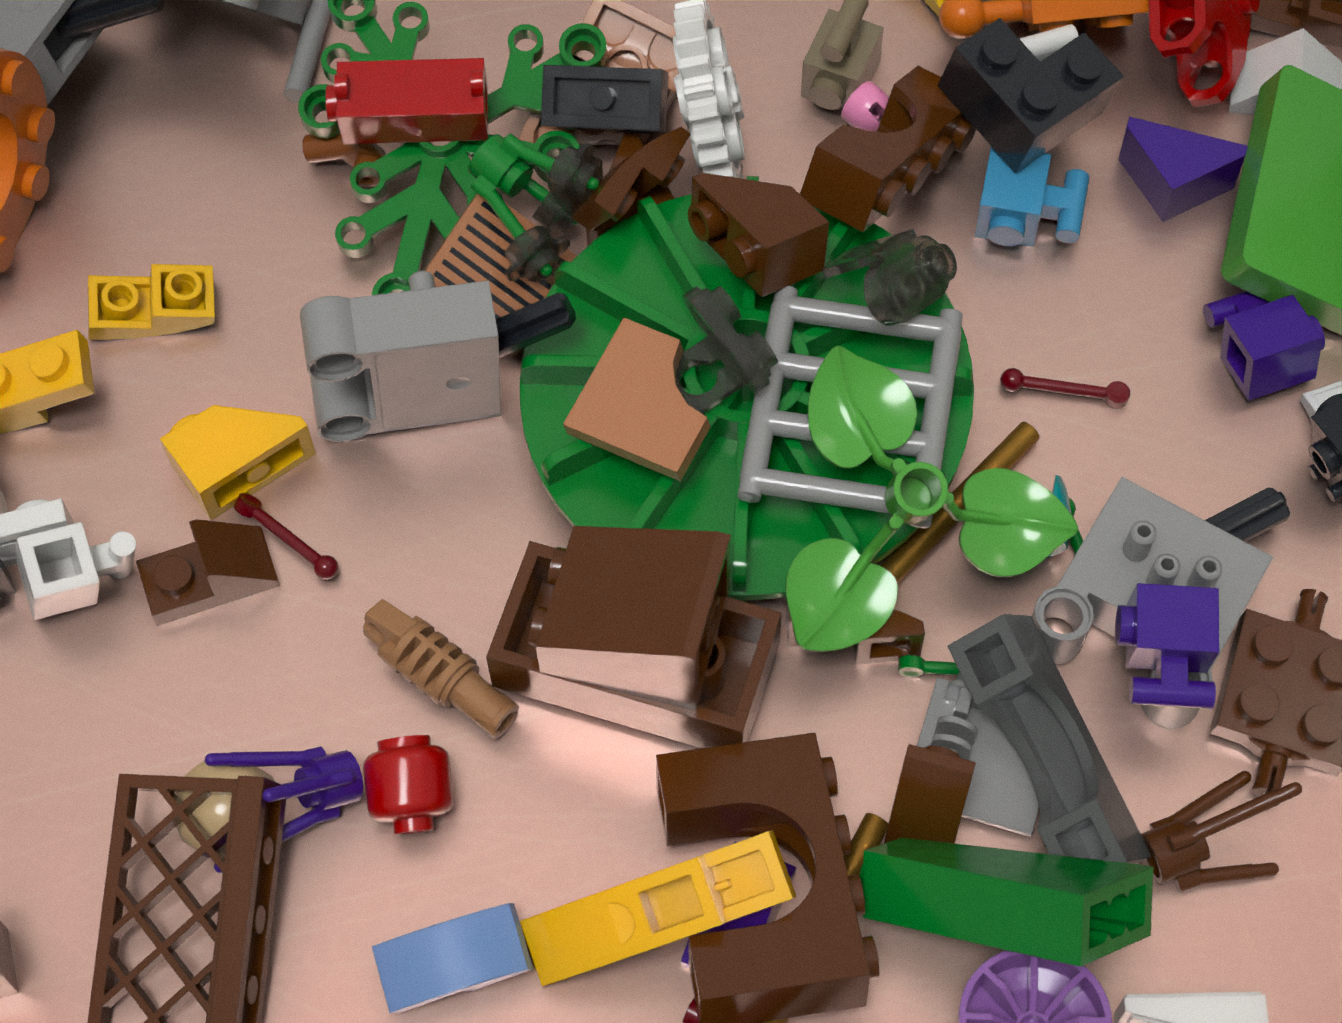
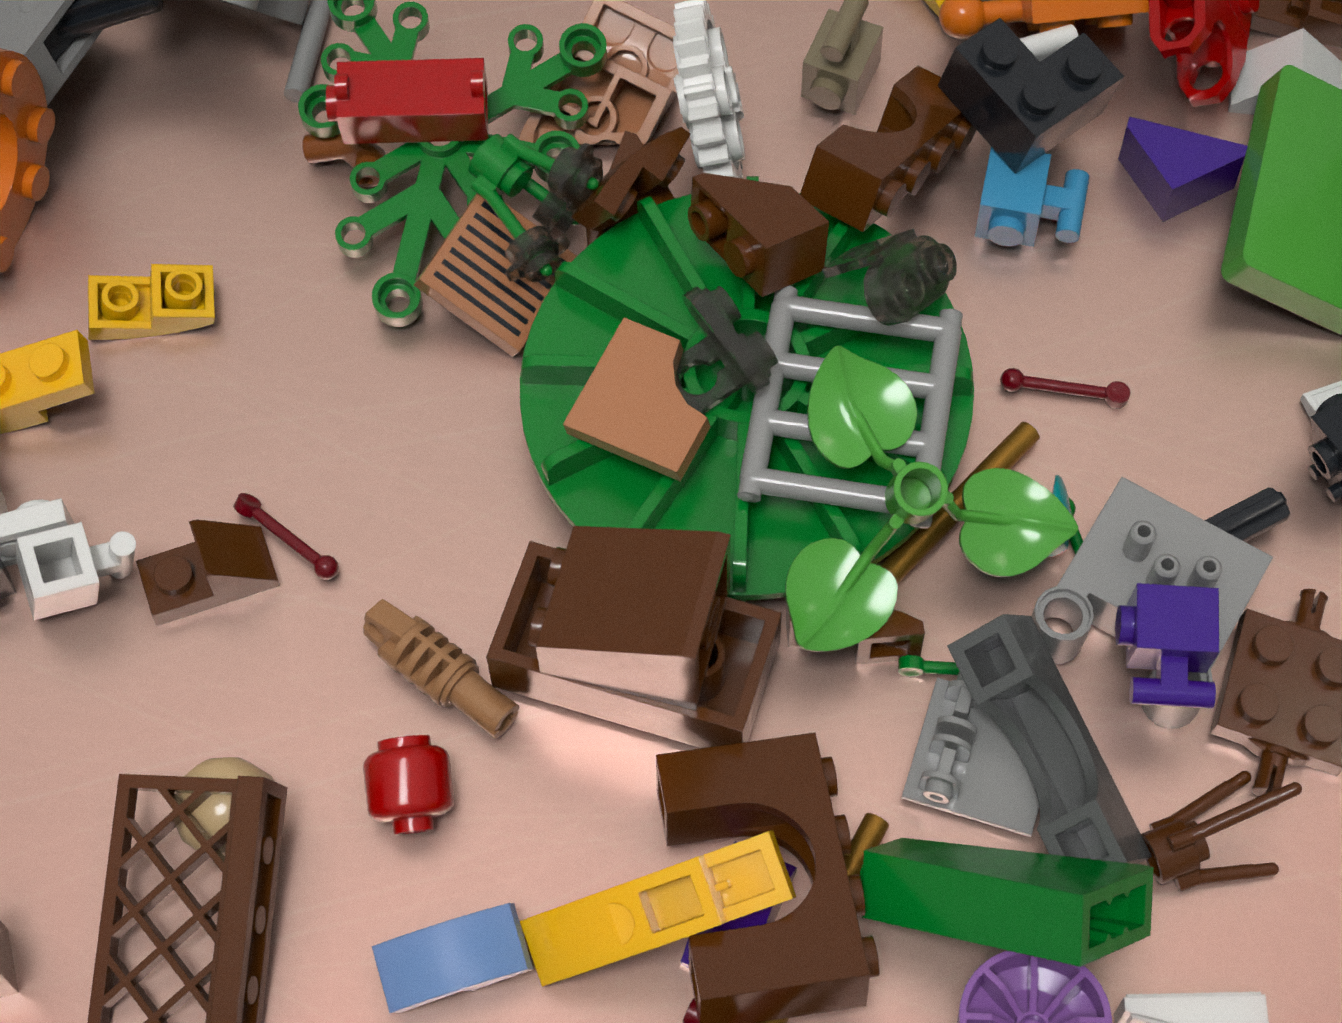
(234, 452): yellow slope -> none
(321, 783): dark purple plant -> none
(415, 355): light grey piece -> none
(605, 98): black plate -> none
(865, 107): bright pink hinge -> none
(930, 795): reddish brown slope -> none
(1266, 342): dark purple brick -> none

